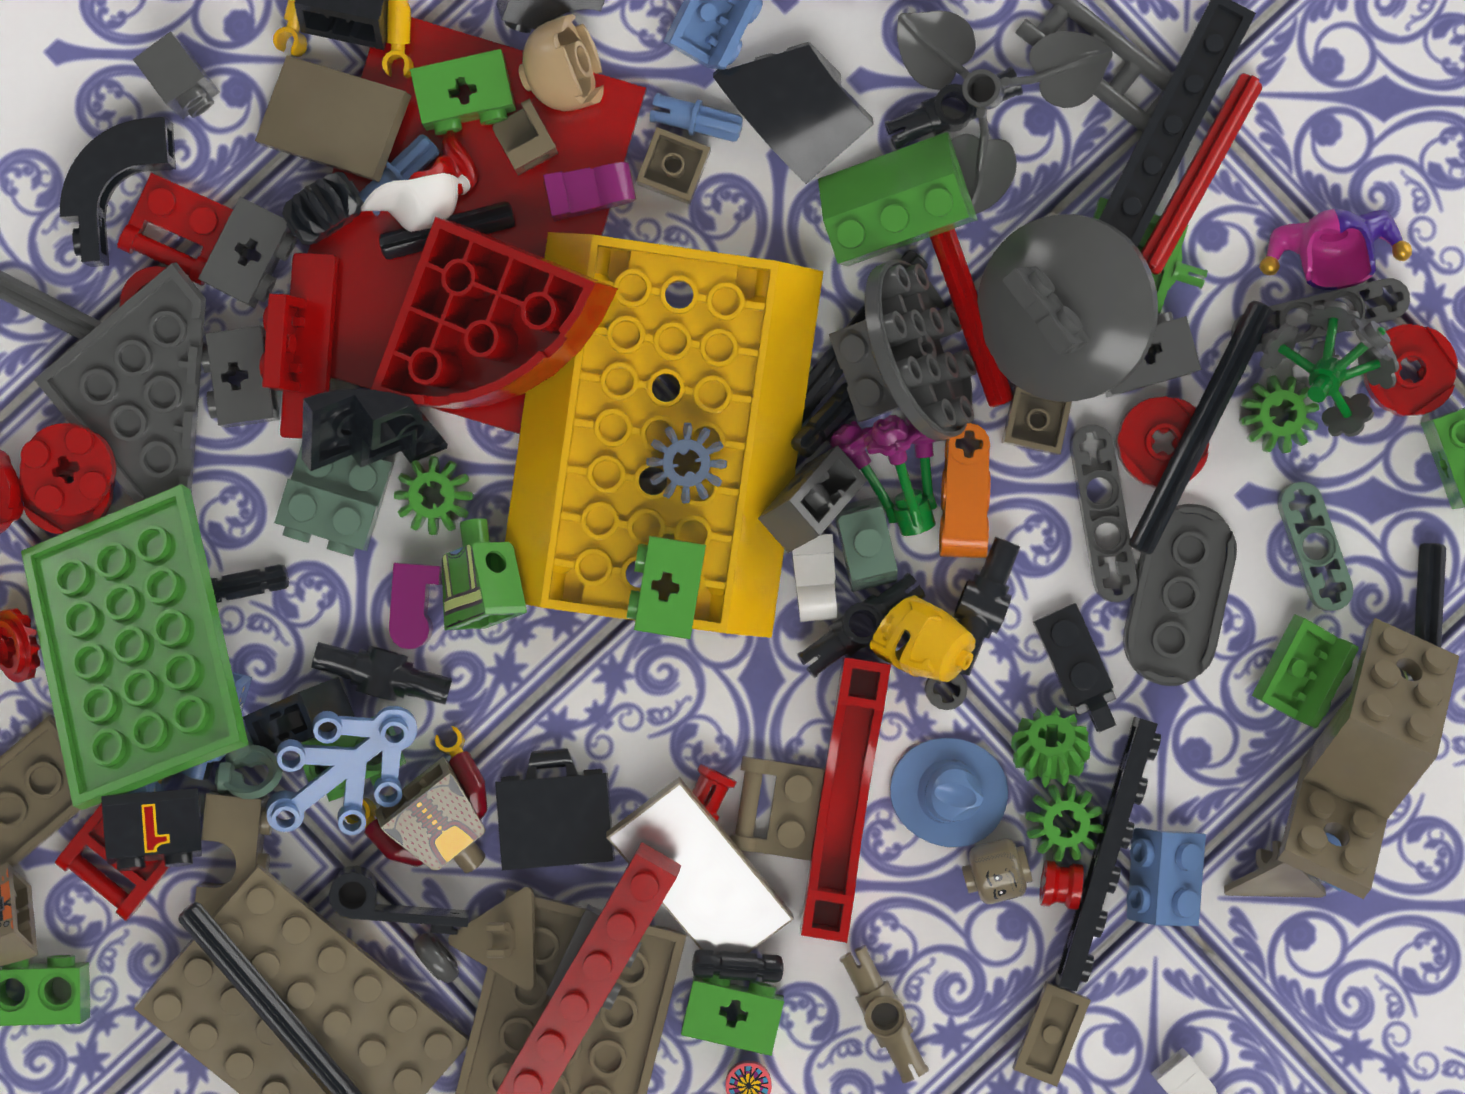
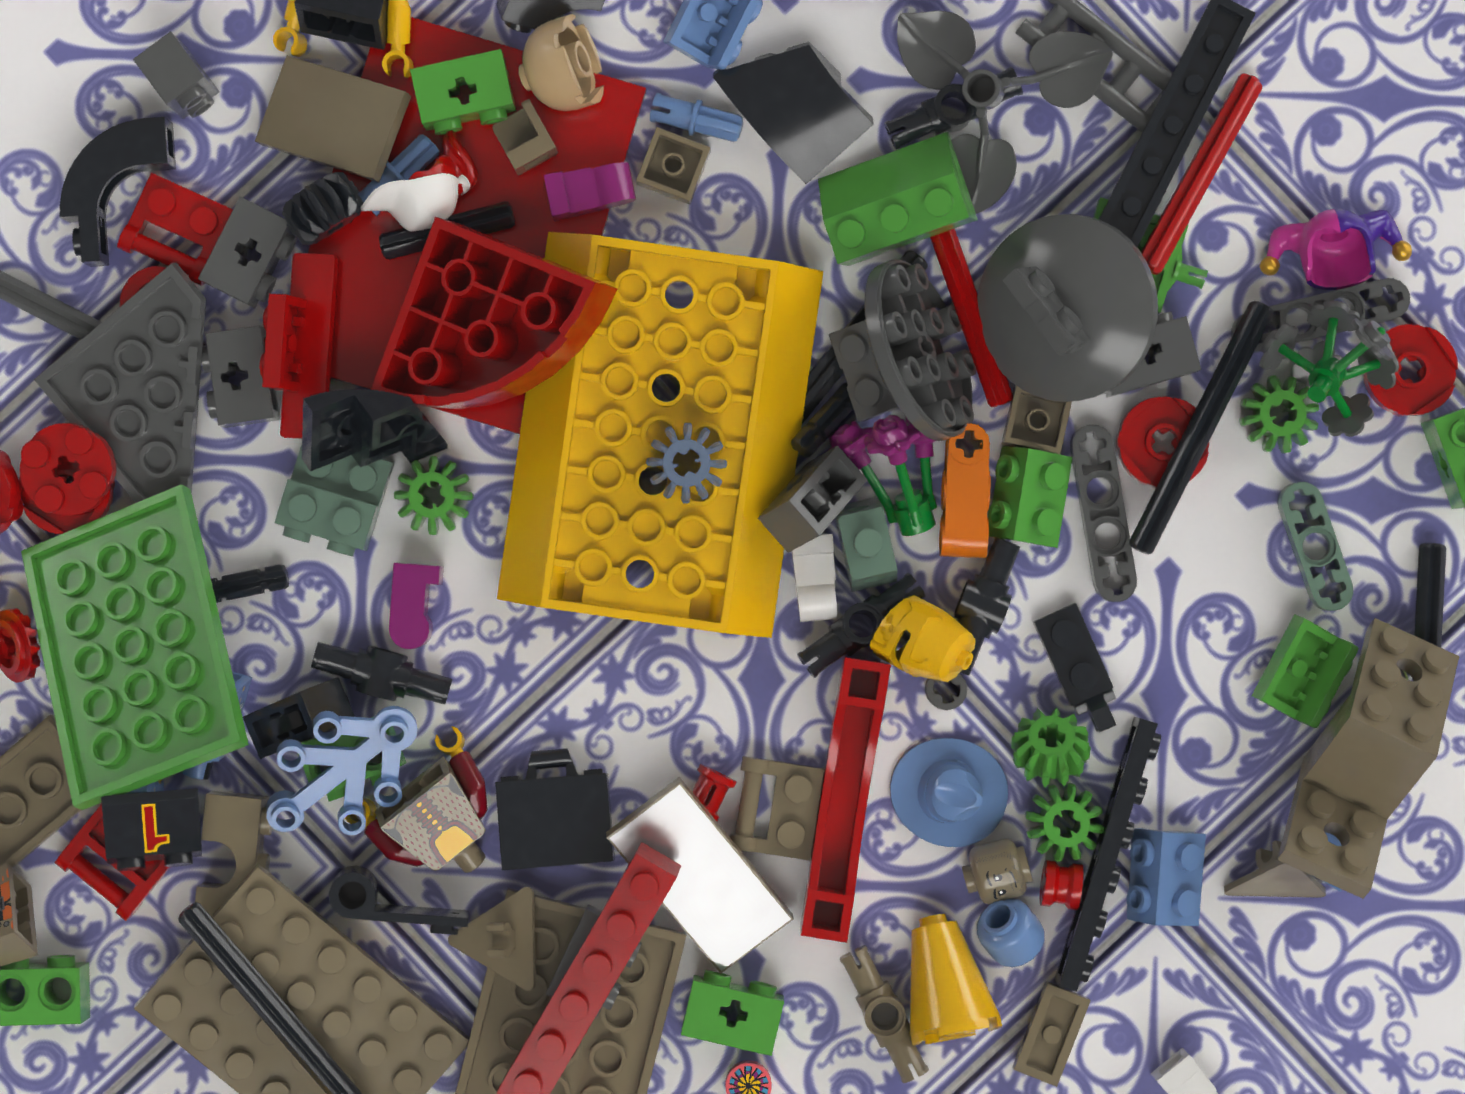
(231, 781): sand green piece -> none
(436, 957): dark grey piece -> none
(480, 581): bright green torso -> none
(670, 616): bright green brick -> none
(737, 966): black axle -> none
(946, 985): none -> yellow cone
(1010, 932): none -> medium blue head
(1029, 496): none -> bright green bracket
(1181, 597): dark grey tile -> none

